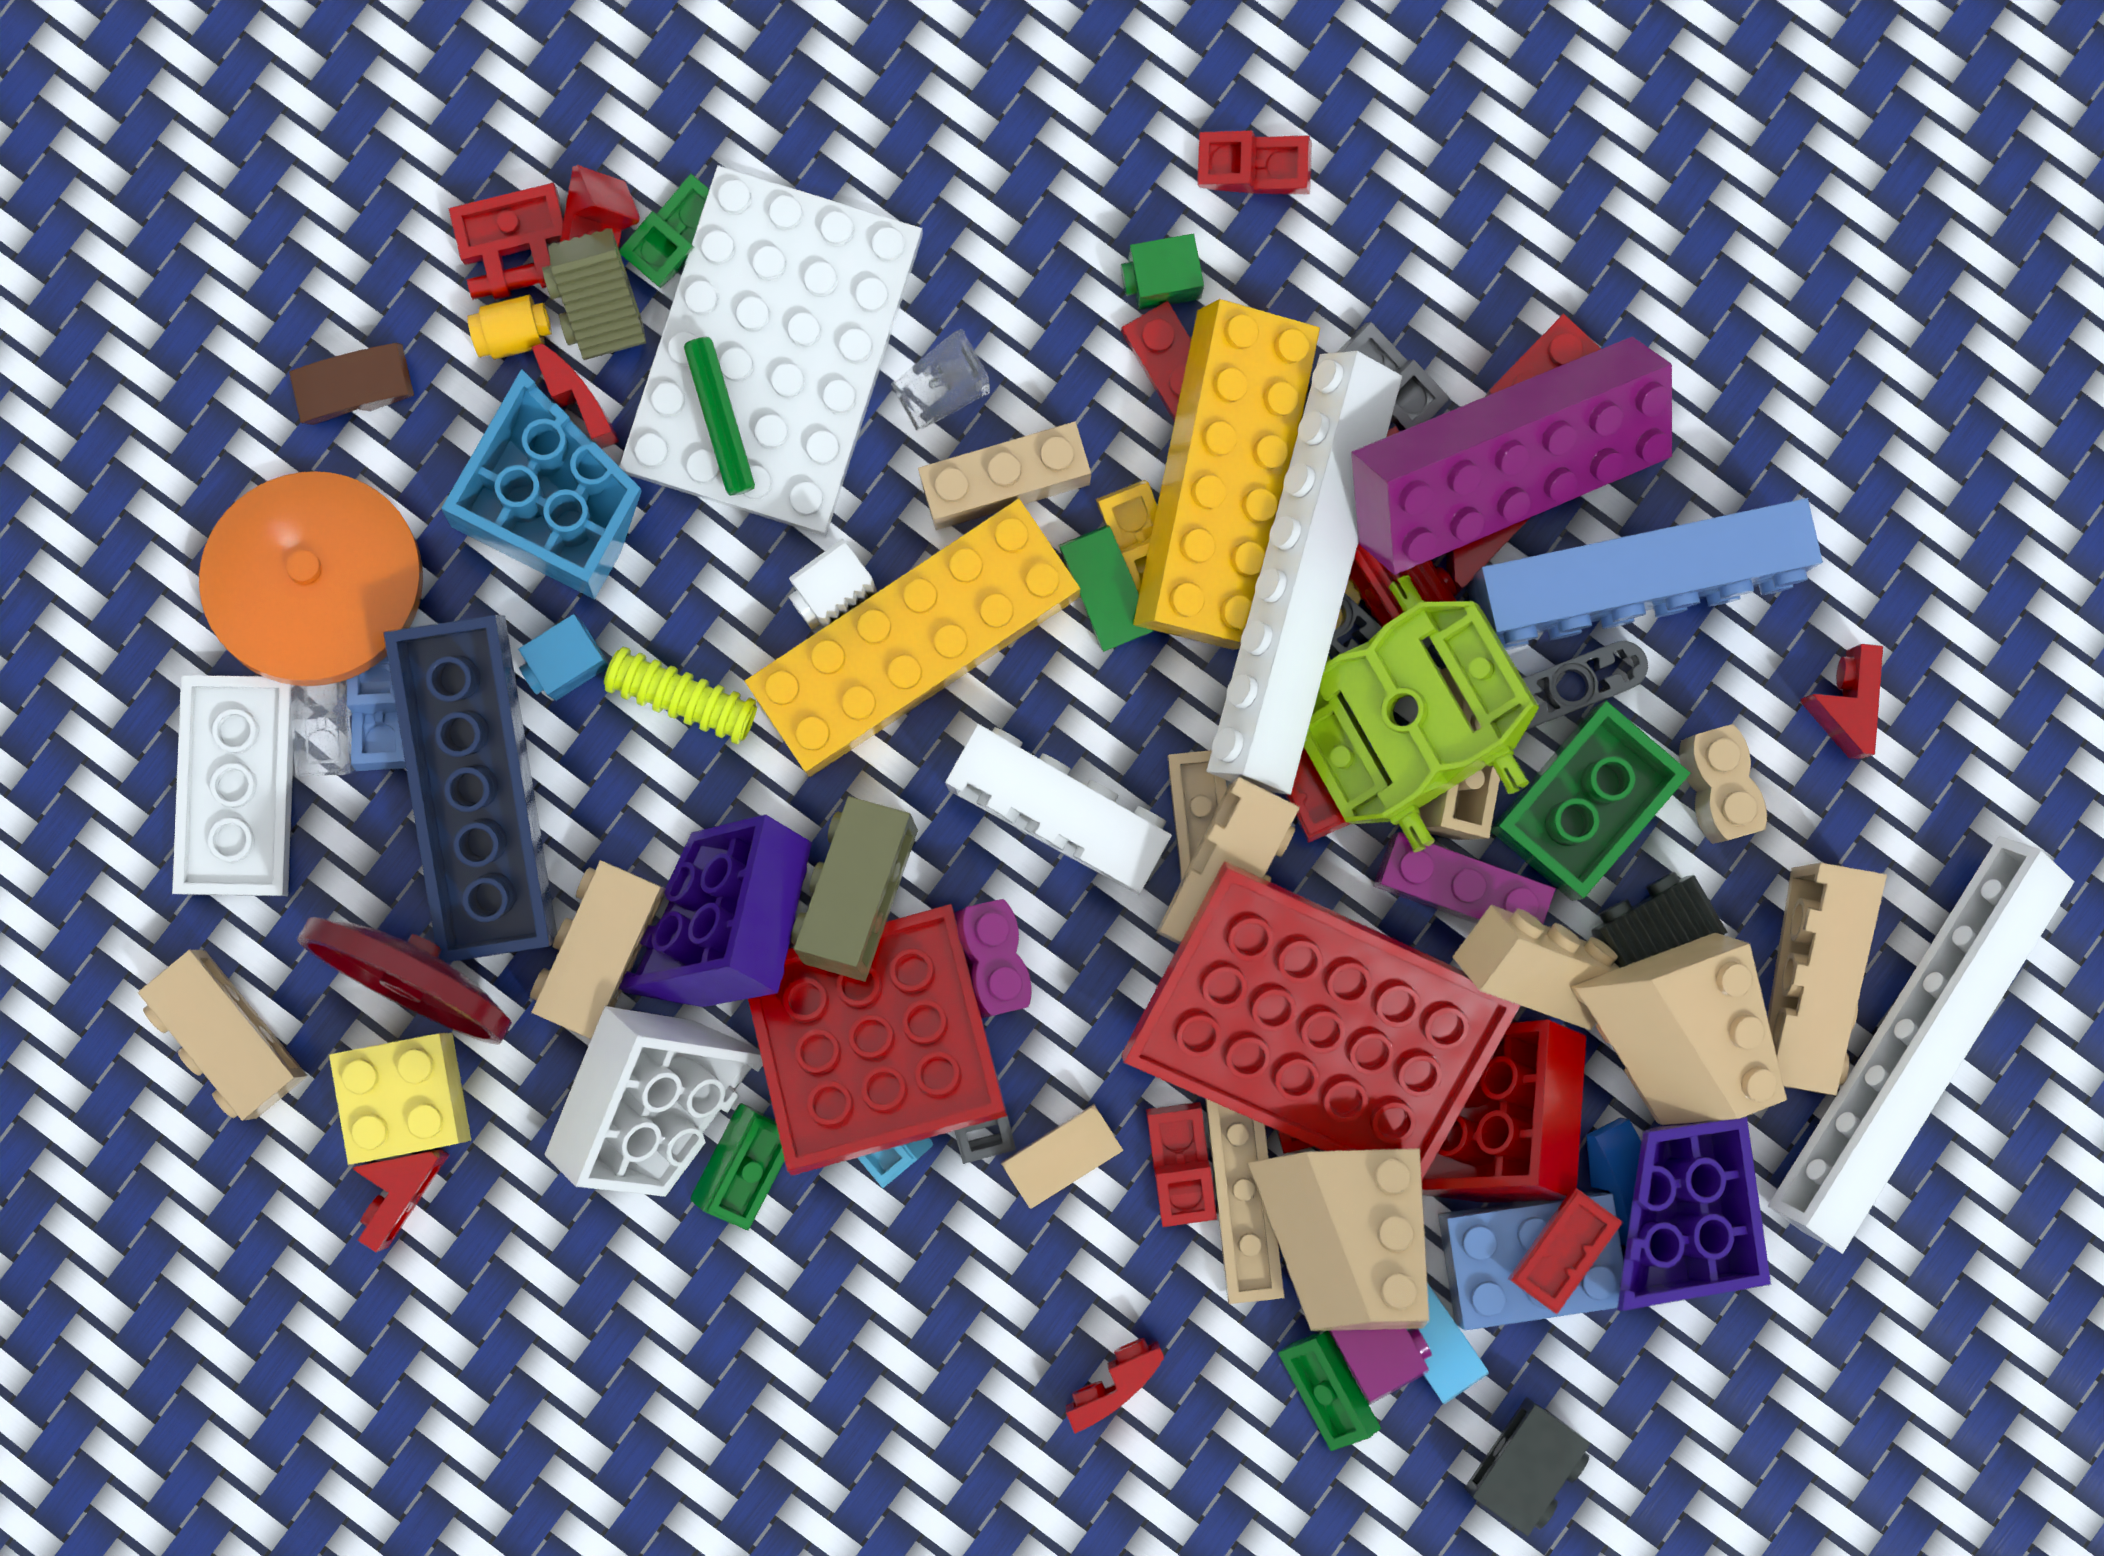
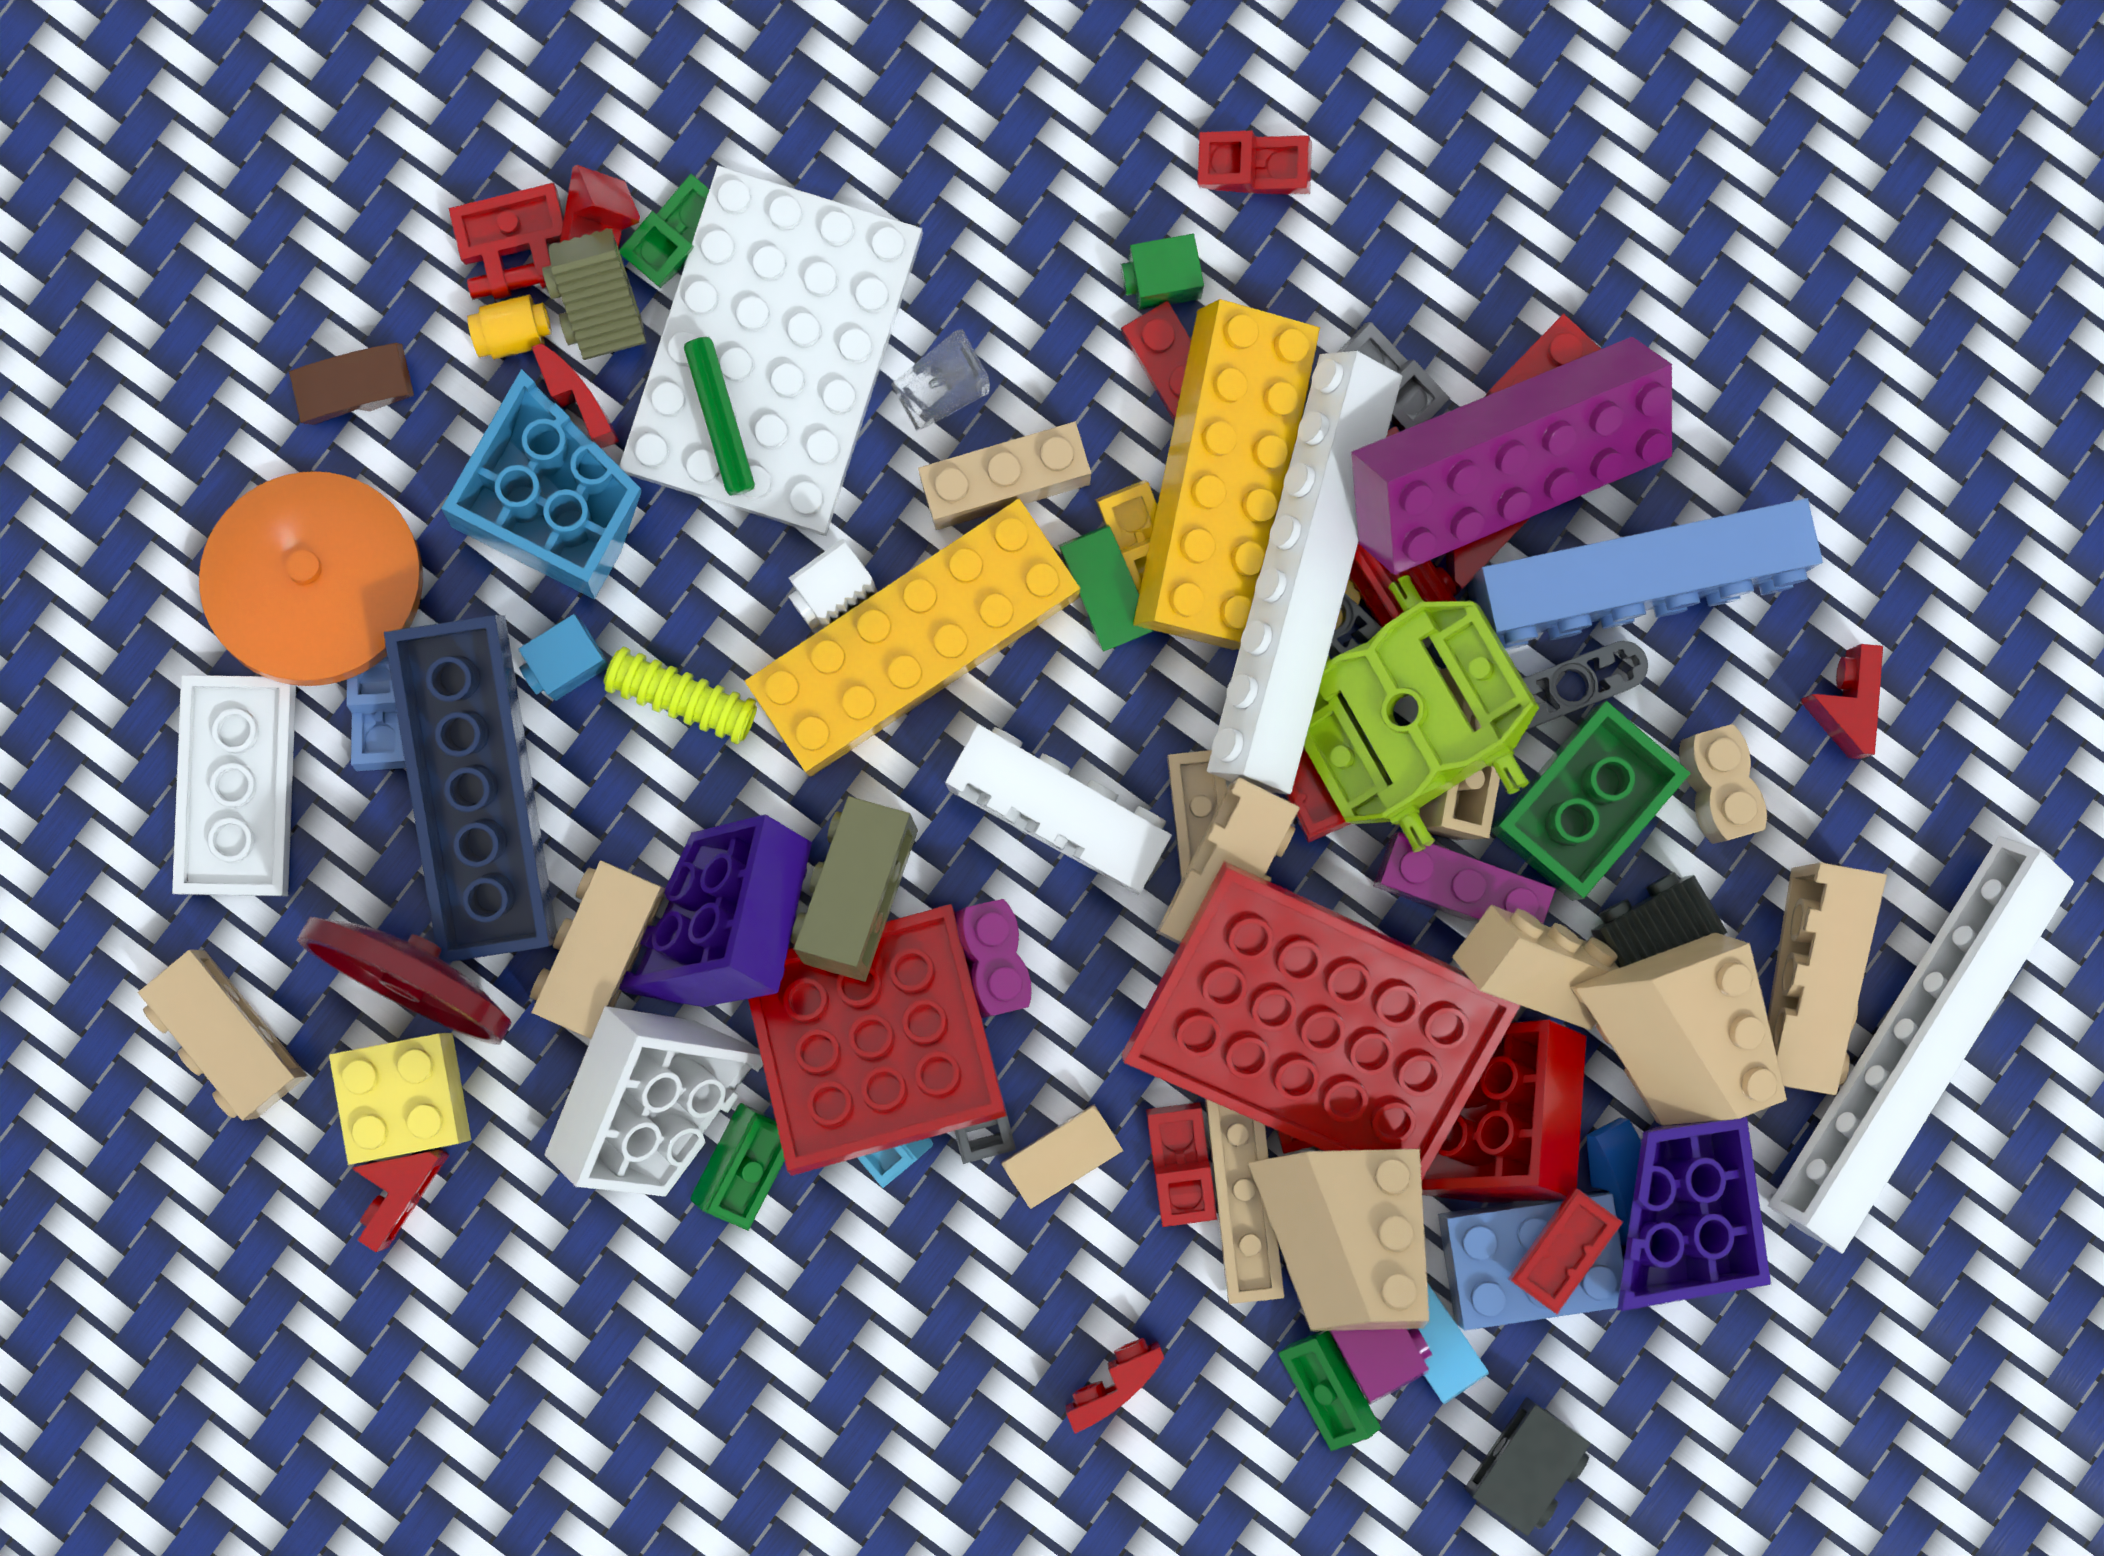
(321, 730): clear slope -> none

